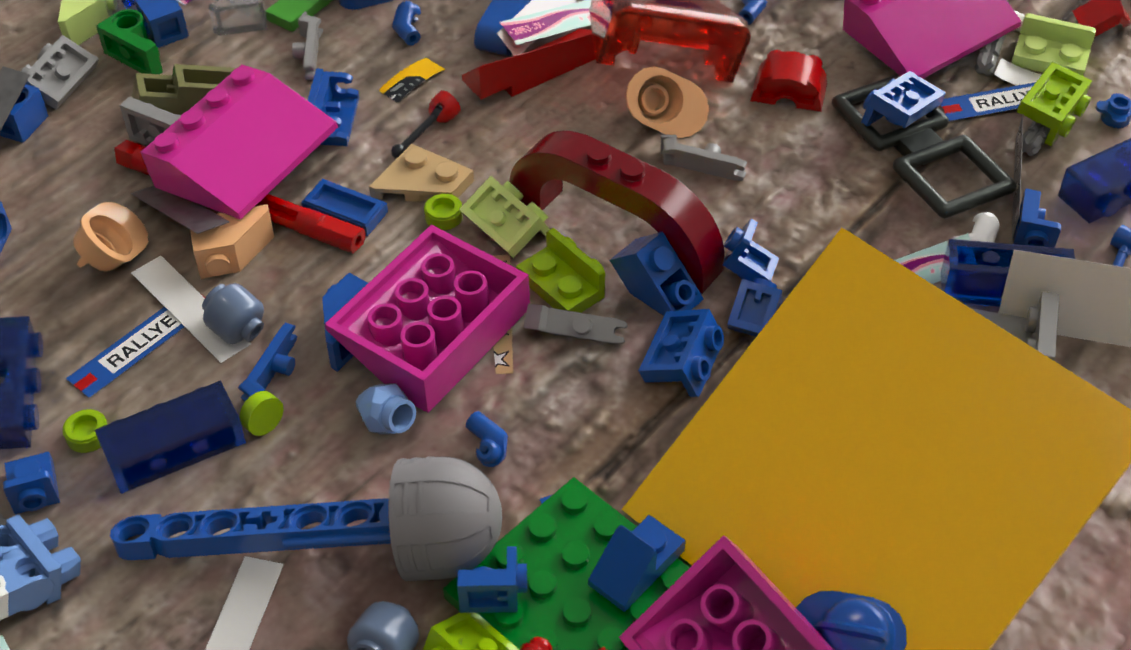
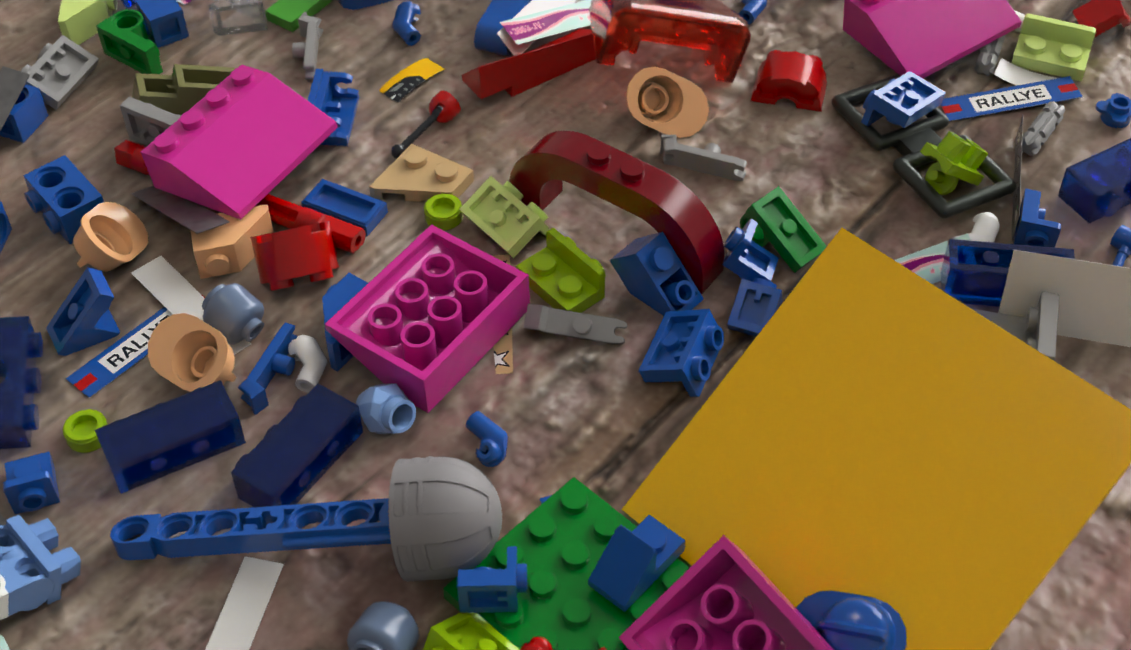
(61, 196): none -> blue brick
(84, 315): none -> blue slope
(190, 352): none -> light nougat piece
(261, 413): lime tile -> none
(295, 254): none -> red cylinder
(298, 449): none -> clear blue brick
(313, 361): none -> white arm
(784, 228): none -> green plate
(956, 161): none -> lime hips
(1056, 100): lime bracket -> none

